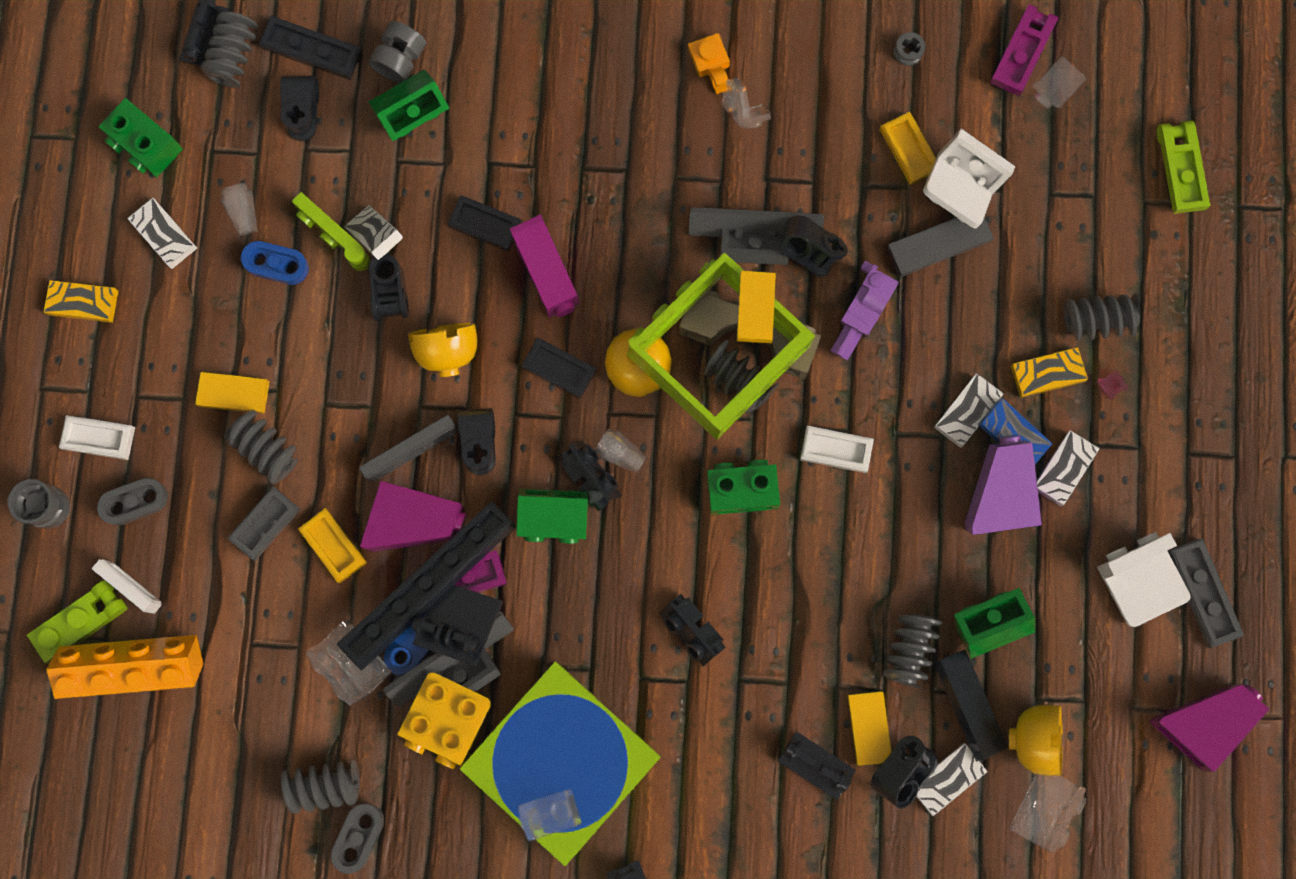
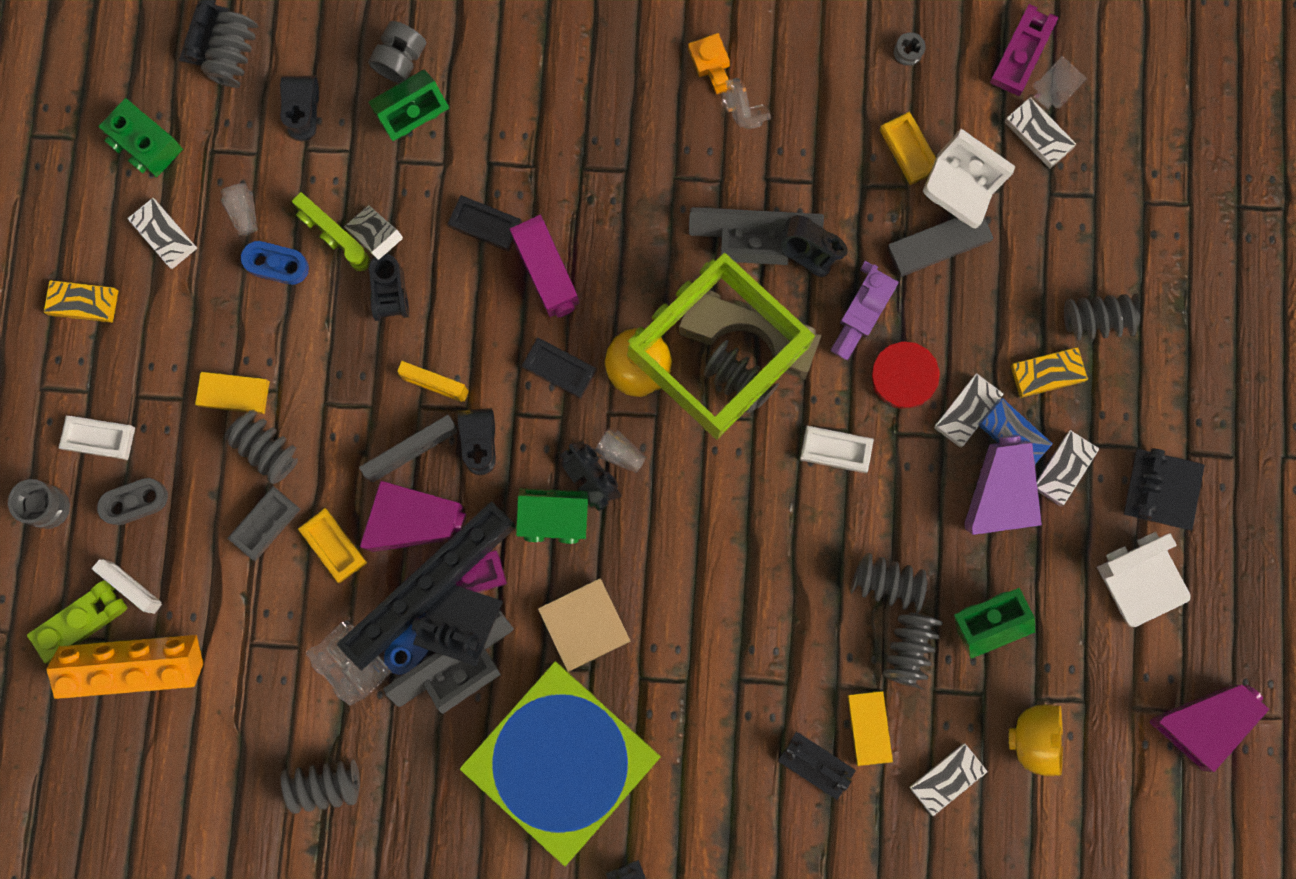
(310, 48): black tile -> none
(357, 837): dark grey plate -> none
(433, 381): none -> yellow tile
(444, 347): yellow cylinder -> none
(444, 720): yellow bracket -> none
(549, 814): clear bracket -> none
(584, 625): none -> tan tile
(680, 619): black hinge -> none
(743, 488): green brick -> none
(756, 307): yellow tile -> none
(890, 582): none -> dark grey piece
(903, 773): black piece -> none
(905, 375): none -> red tile
(970, 705): black tile -> none
(1040, 133): none -> white tile
(1048, 811): clear bracket -> none
(1113, 384): clear pink piece -> none
(1164, 489): none -> black hinge
(1183, 167): lime plate -> none
(1207, 593): dark grey tile -> none

